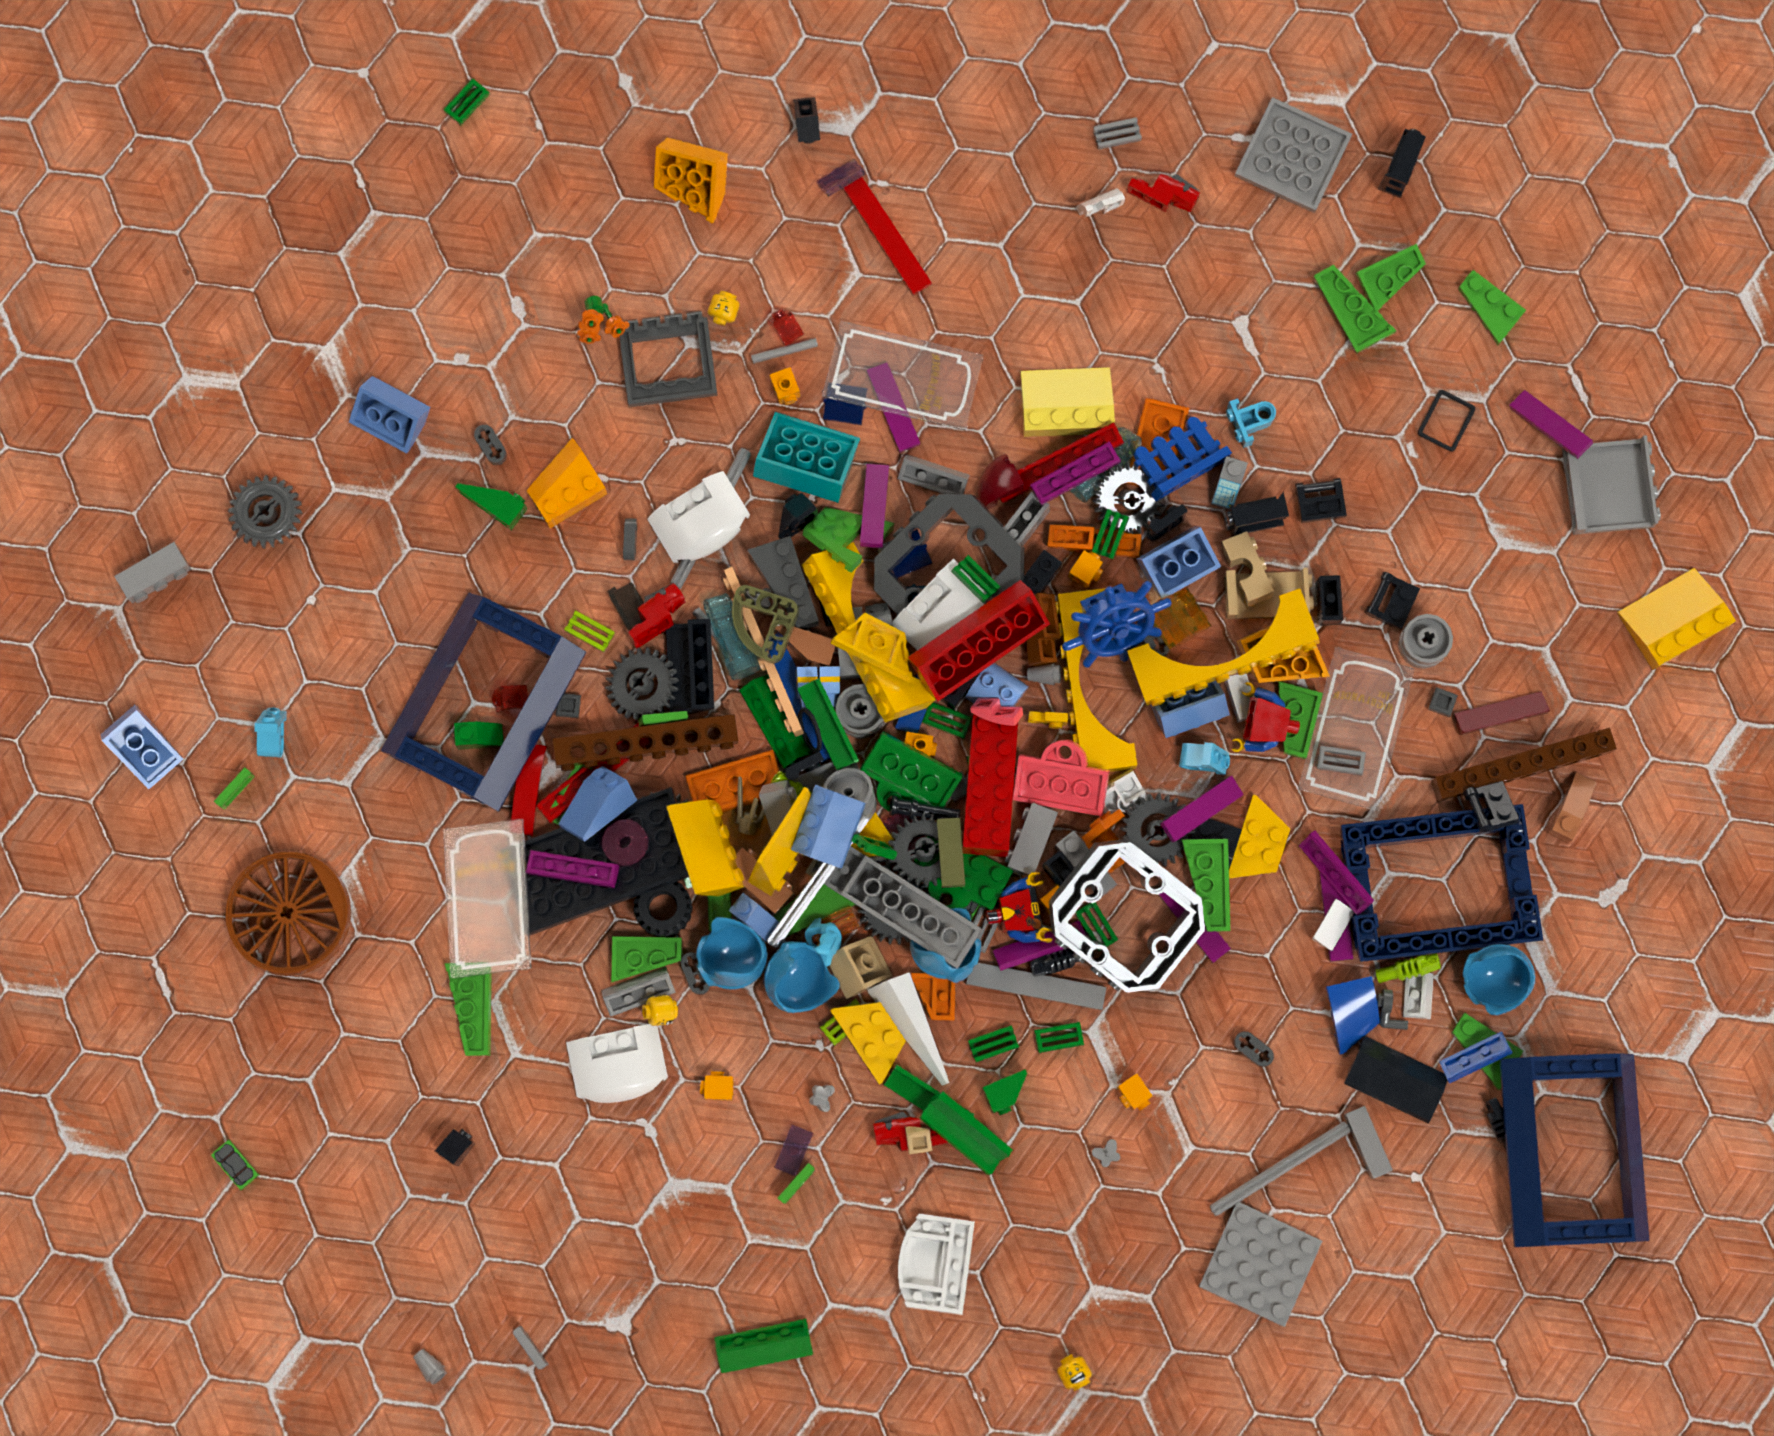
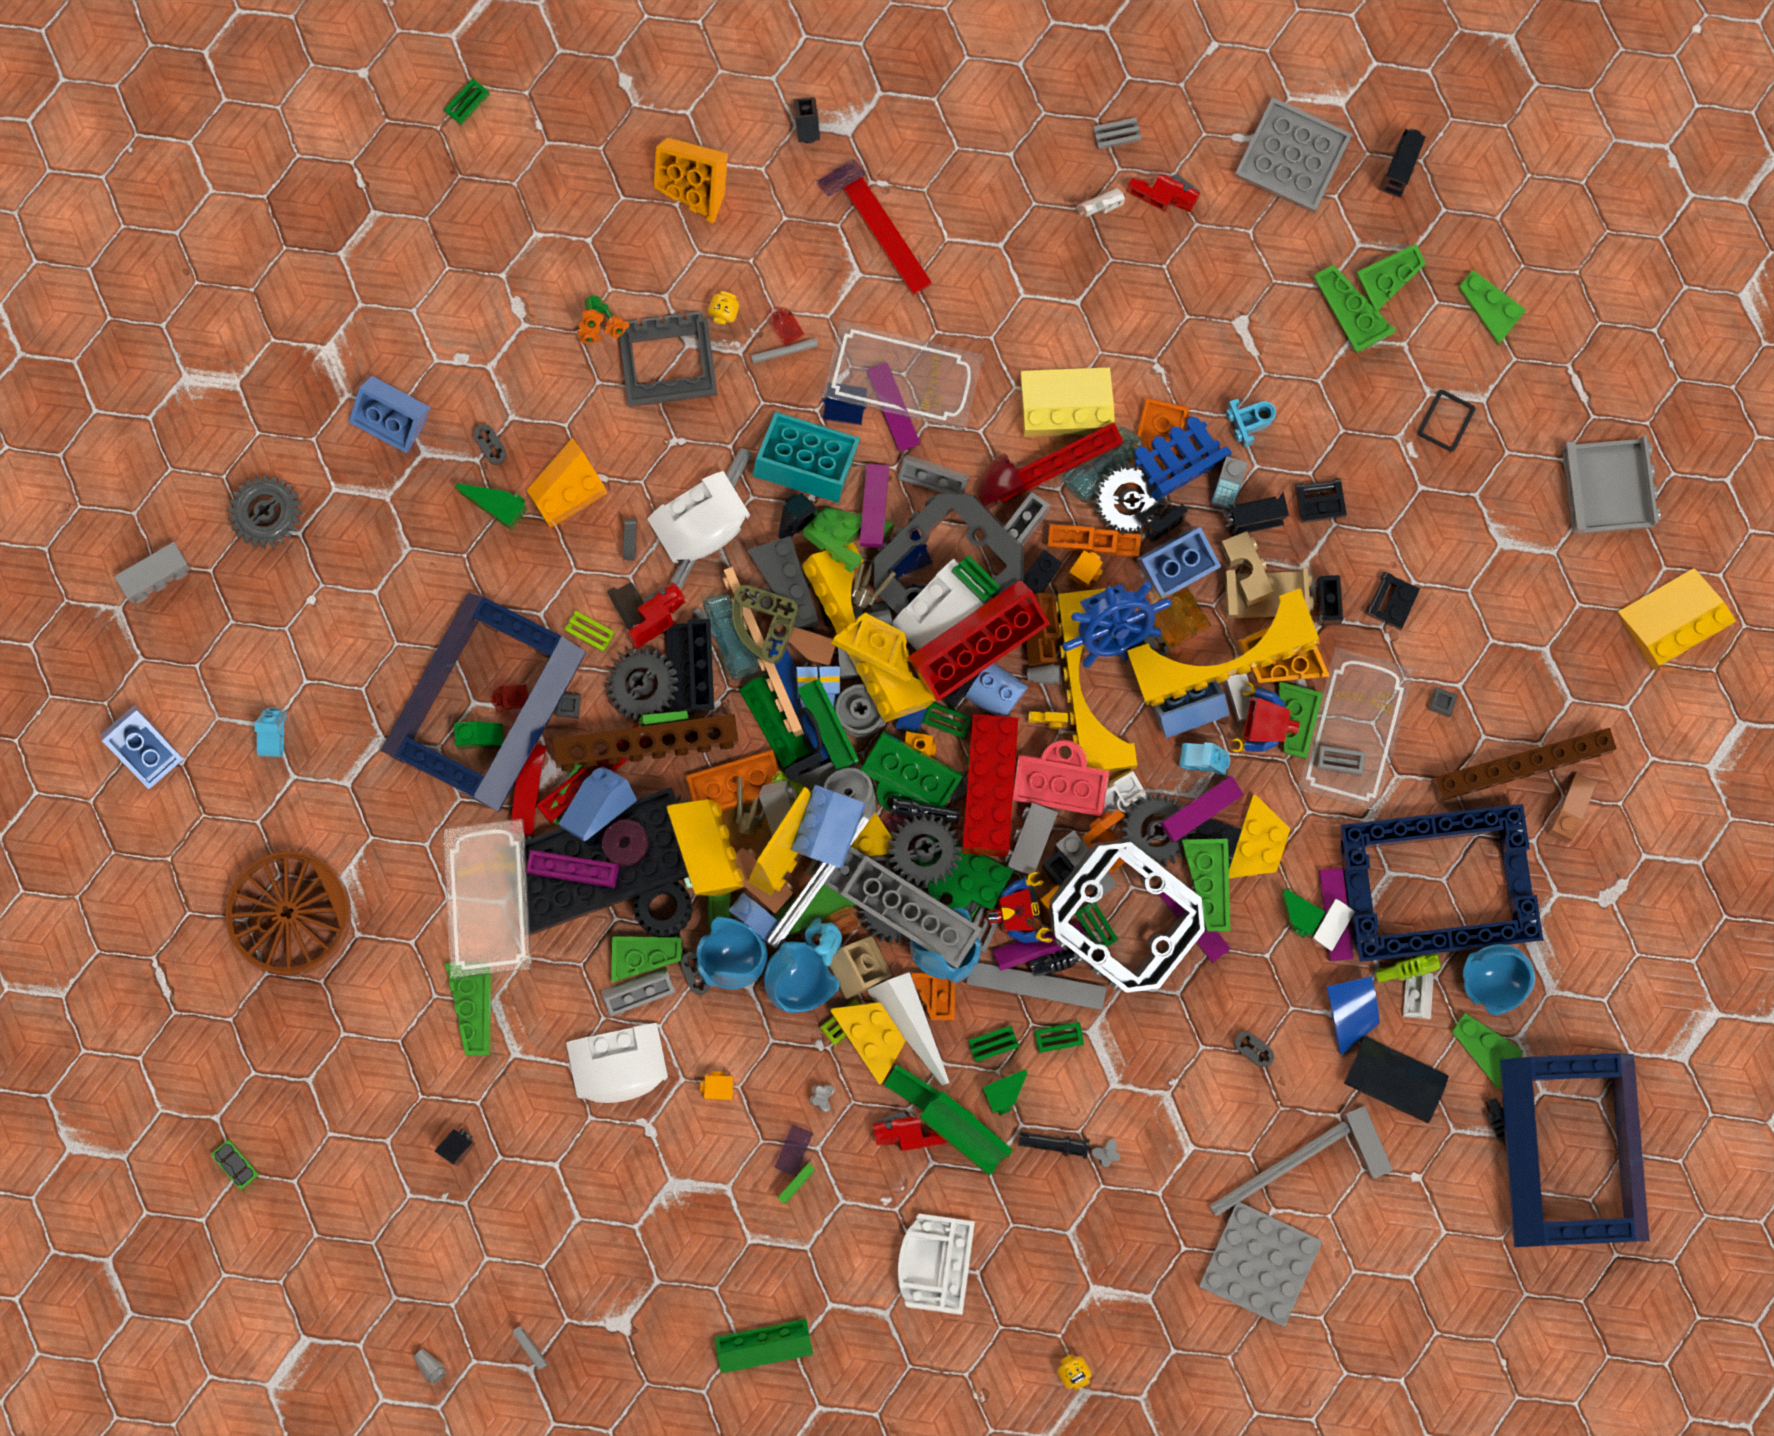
(234, 788): bright green tile -> none
(660, 1010): yellow head -> none
(785, 386): light orange brick -> none
(860, 594): none -> dark tan plant
(874, 846): green tile -> none
(918, 1140): tan slope -> none
(950, 852): olive tile -> none
(991, 710): coral slope -> none
(1064, 1145): none -> black pin
(1075, 473): magenta tile -> none
(1103, 552): green tile -> none
(1134, 1093): light orange brick -> none
(1301, 914): none -> green slope
(1336, 873): magenta tile -> none
(1385, 1002): dark grey plate -> none
(1426, 654): light grey wheel -> none
(1475, 1057): blue tile -> none
(1497, 803): black plate -> none
(1501, 713): dark red slope -> none
(1551, 424): magenta tile -> none

